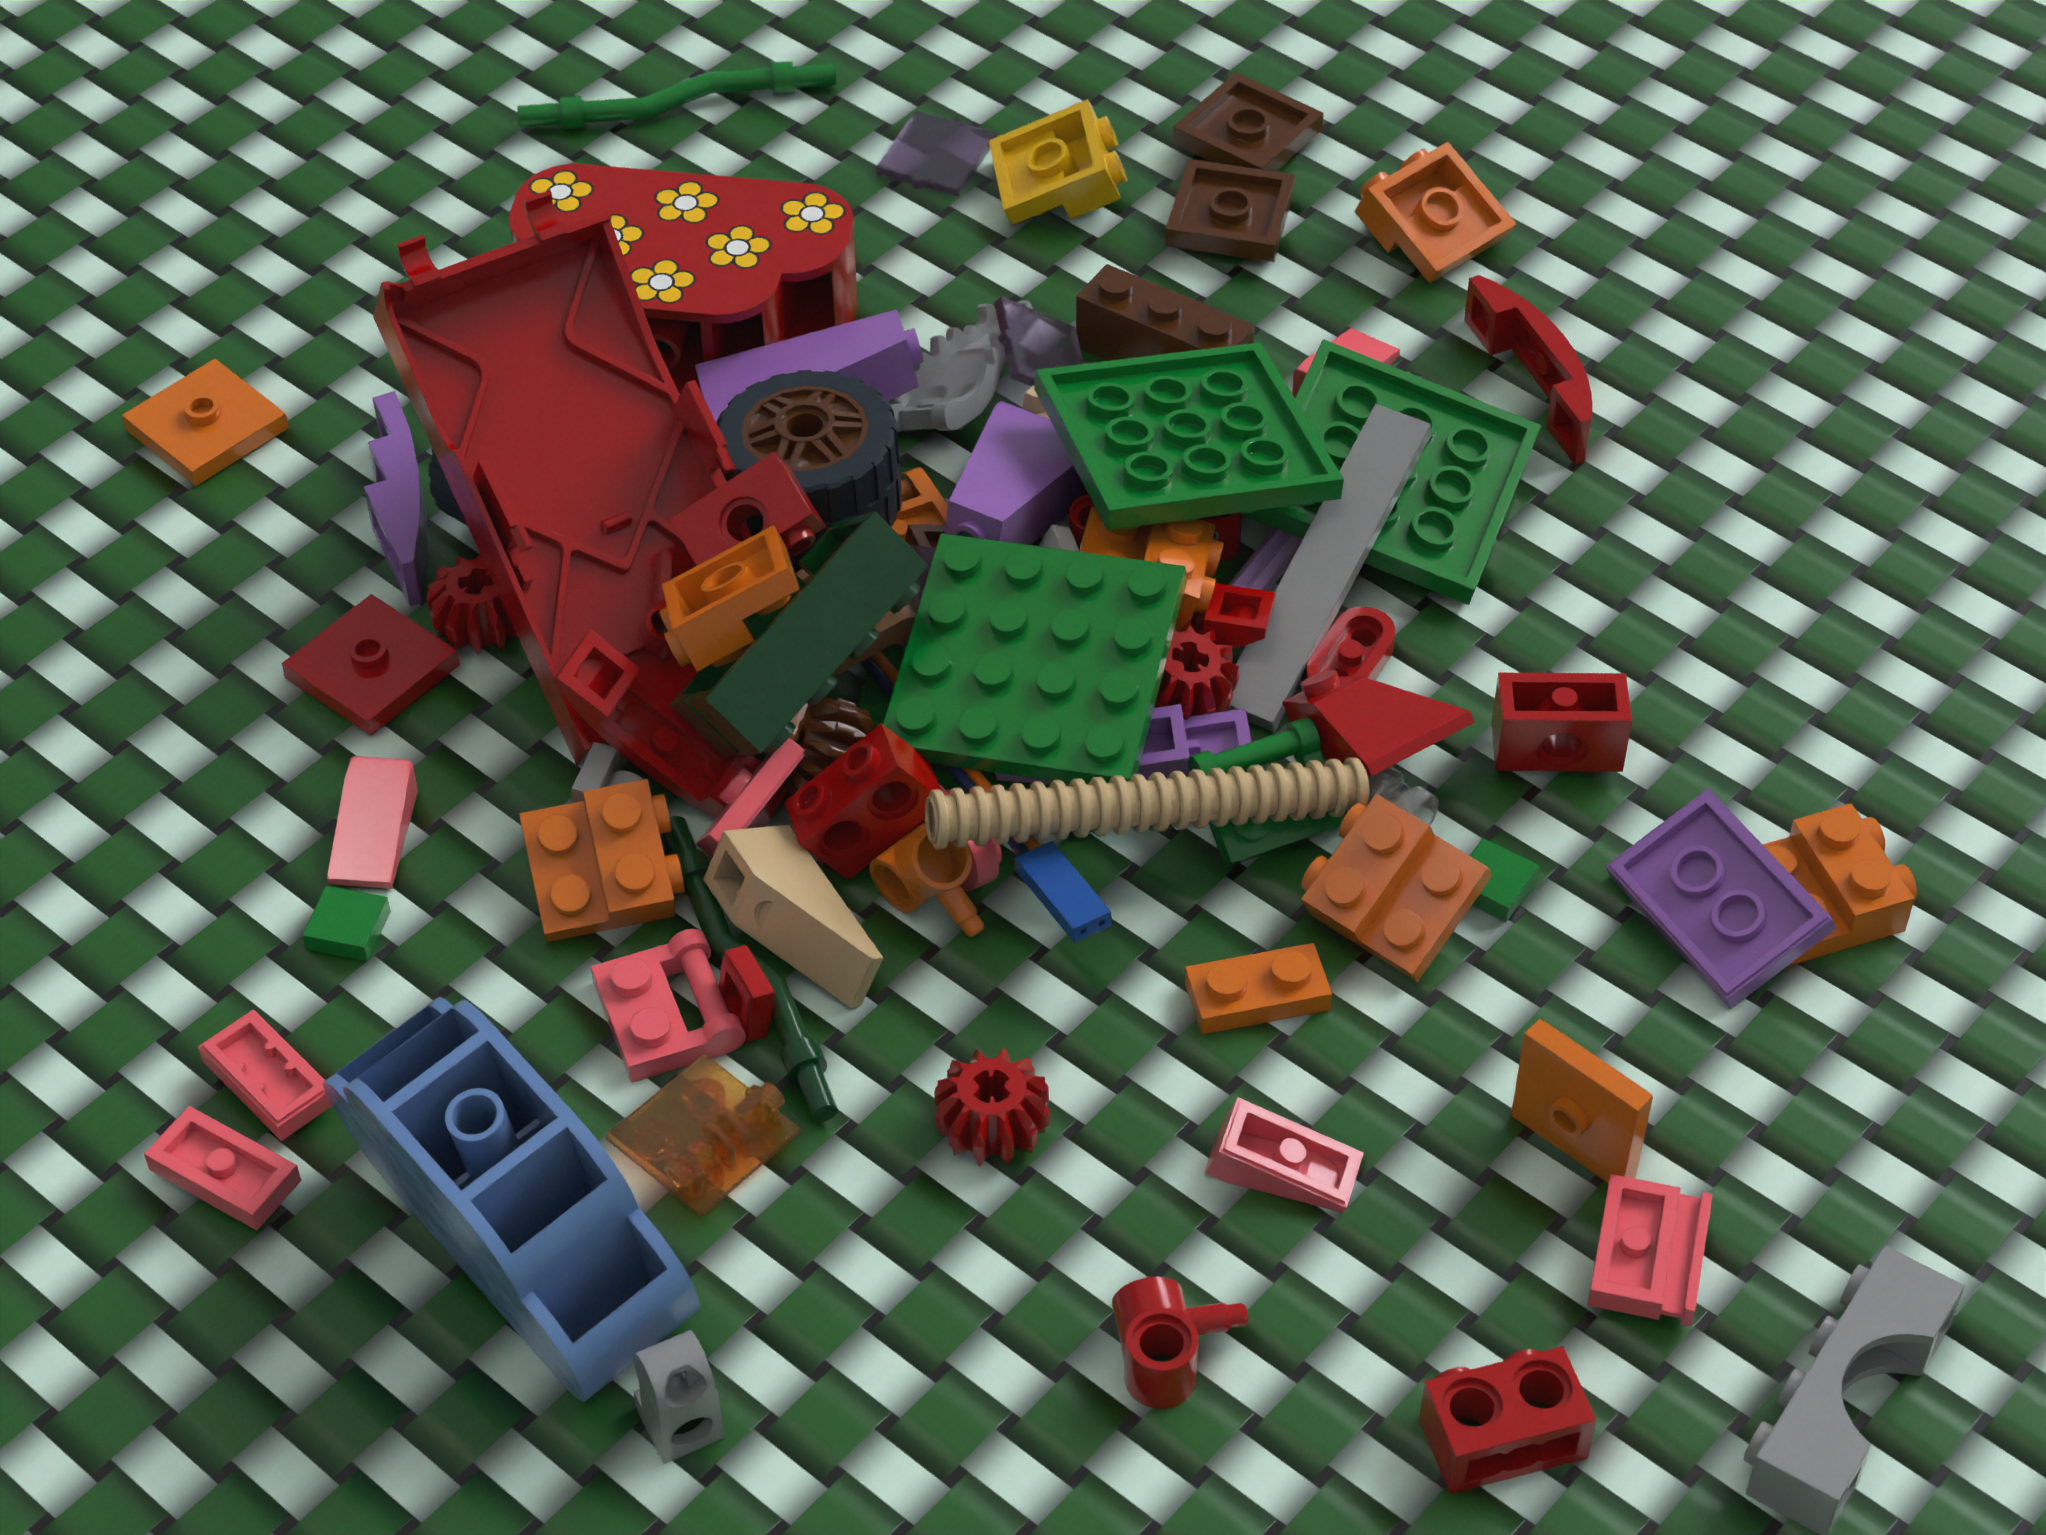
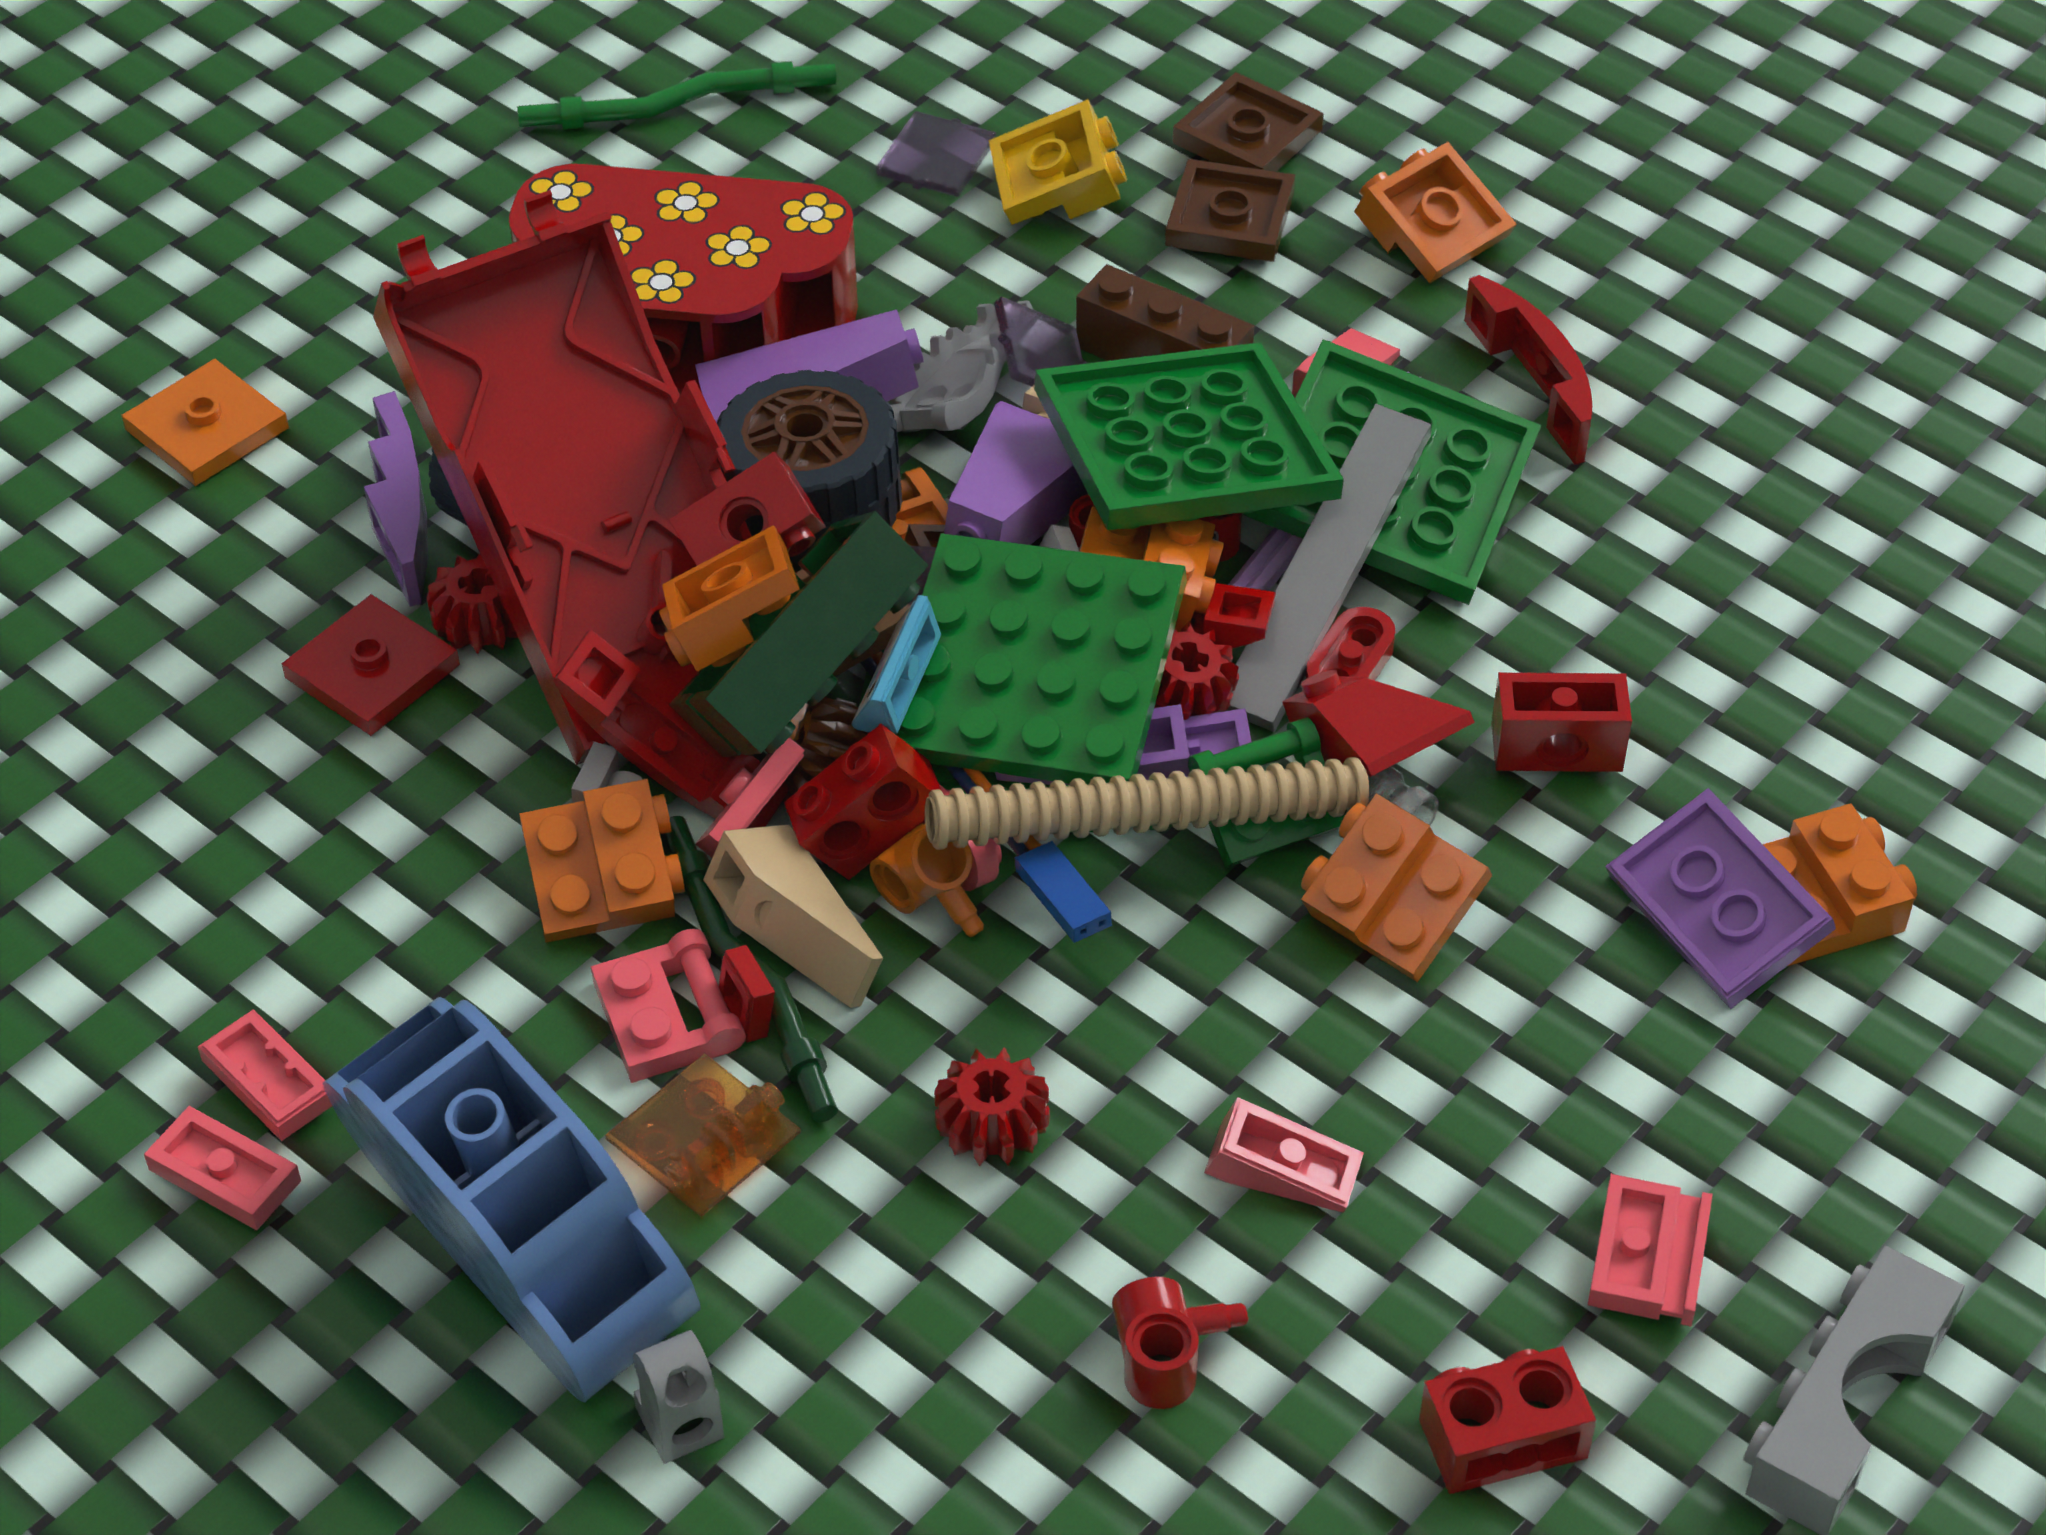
(346, 923): green tile -> none
(372, 822): coral slope -> none
(900, 669): none -> medium azure slope
(1258, 988): orange plate -> none
(1510, 879): green tile -> none
(1580, 1103): orange plate -> none

